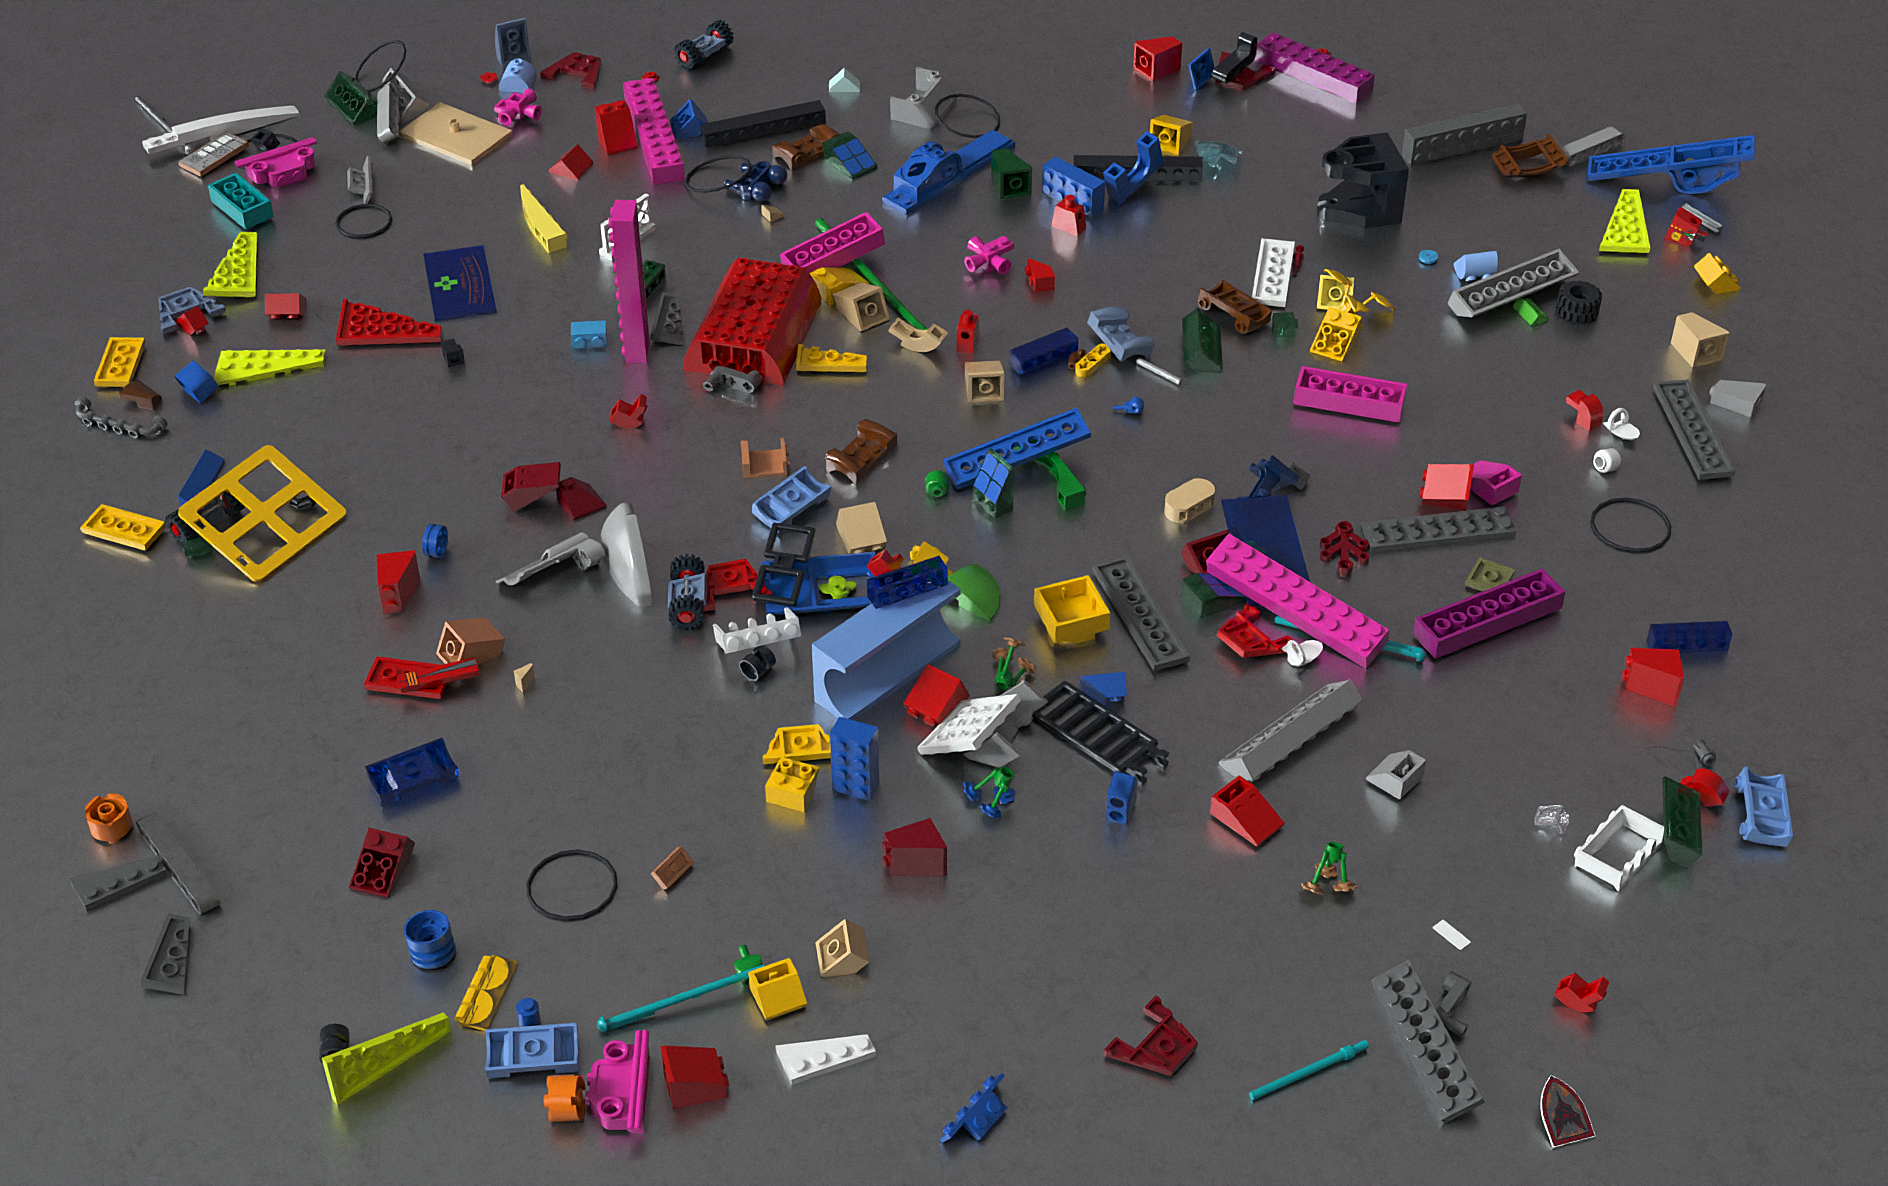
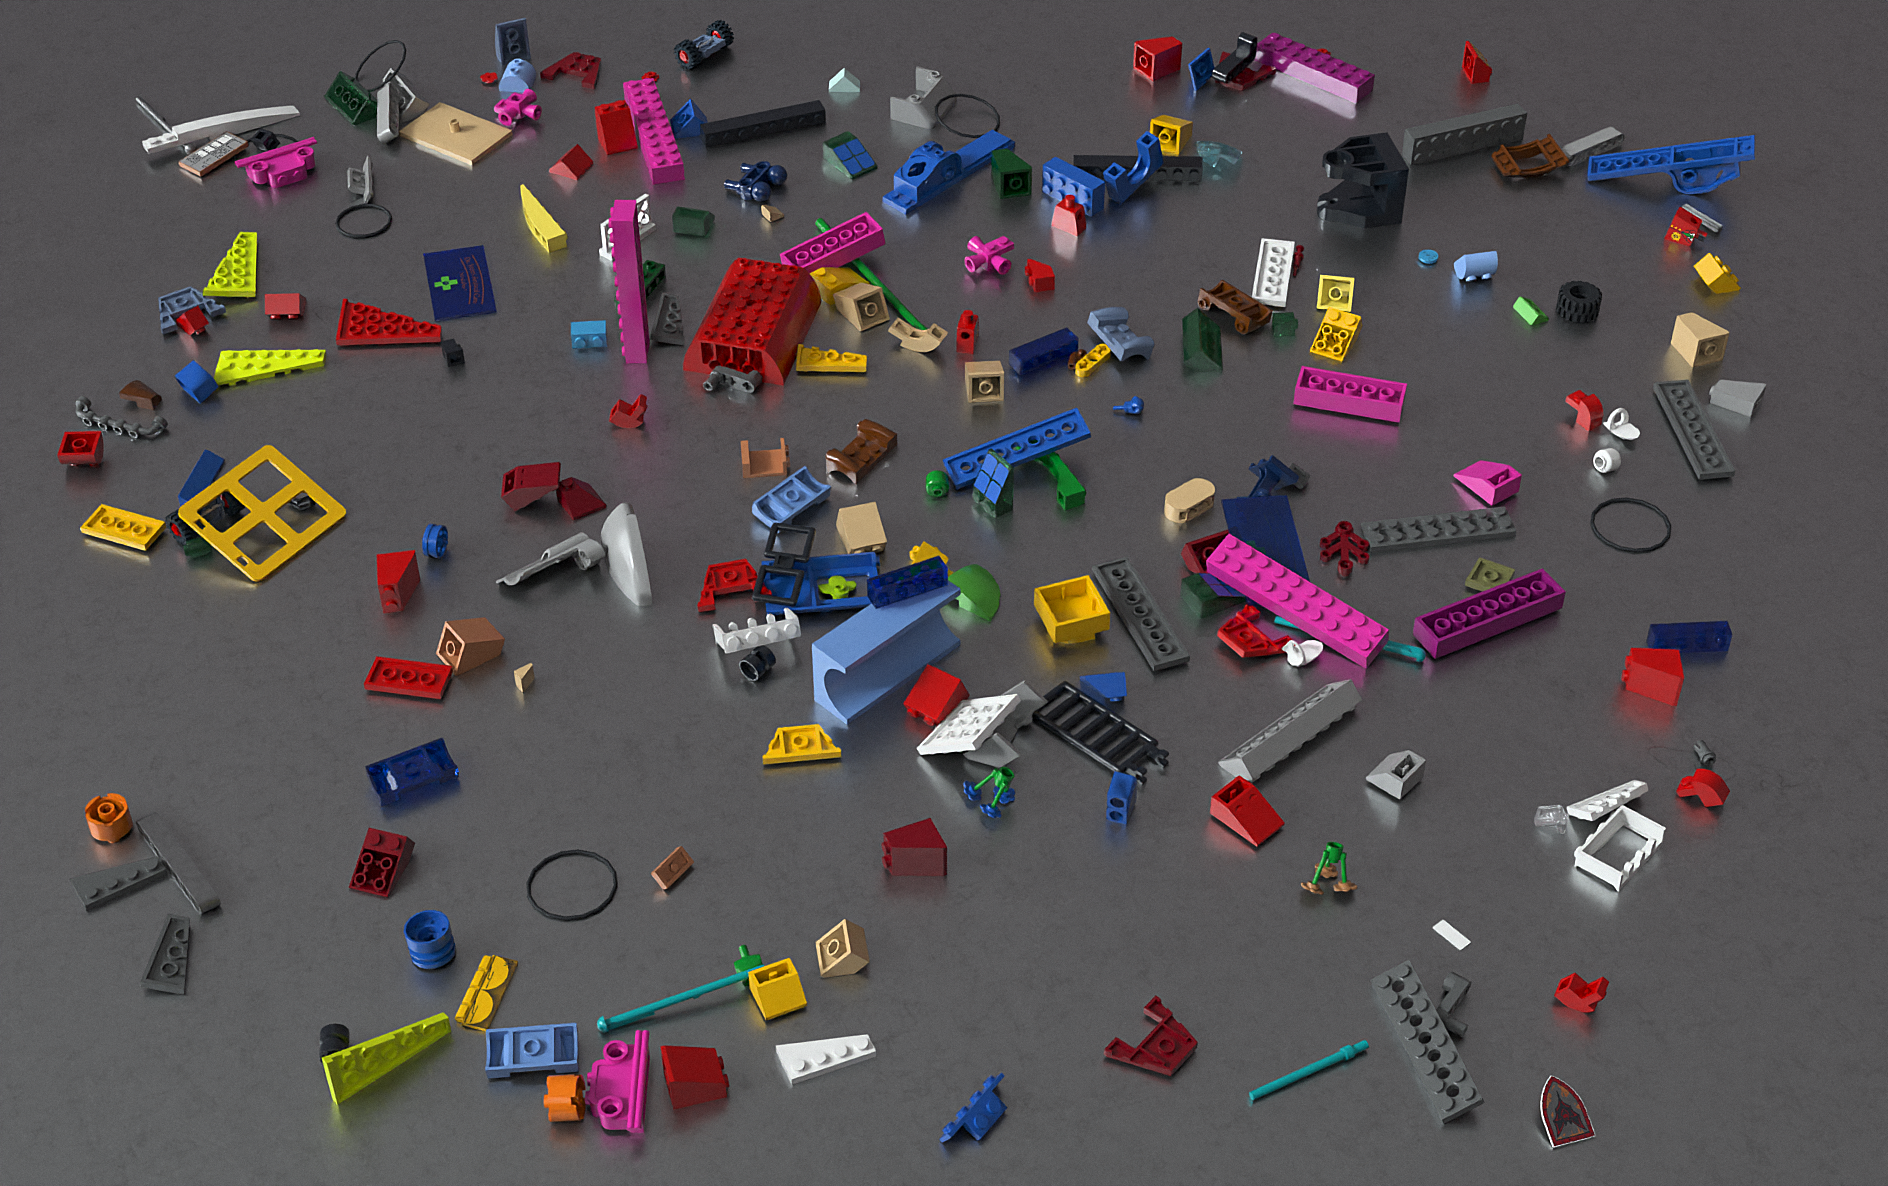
(81, 448): none -> red brick
(119, 362): yellow plate -> none
(240, 201): teal brick -> none
(437, 675): red tile -> none
(528, 1012): blue brick -> none
(687, 592): plate -> none
(692, 221): none -> clear green slope
(713, 160): black piece -> none
(792, 784): yellow slope -> none
(806, 148): reddish brown piece -> none
(854, 758): blue brick -> none
(884, 563): red brick -> none
(1005, 677): plant -> none
(1159, 371): light grey bar -> none
(1354, 305): yellow plant -> none
(1447, 485): slope -> none
(1475, 65): none -> red slope
(1511, 284): light grey slope -> none
(1607, 801): none -> white wing
(1627, 226): neon yellow wing -> none
(1681, 822): clear green slope -> none
(1766, 808): medium blue piece -> none

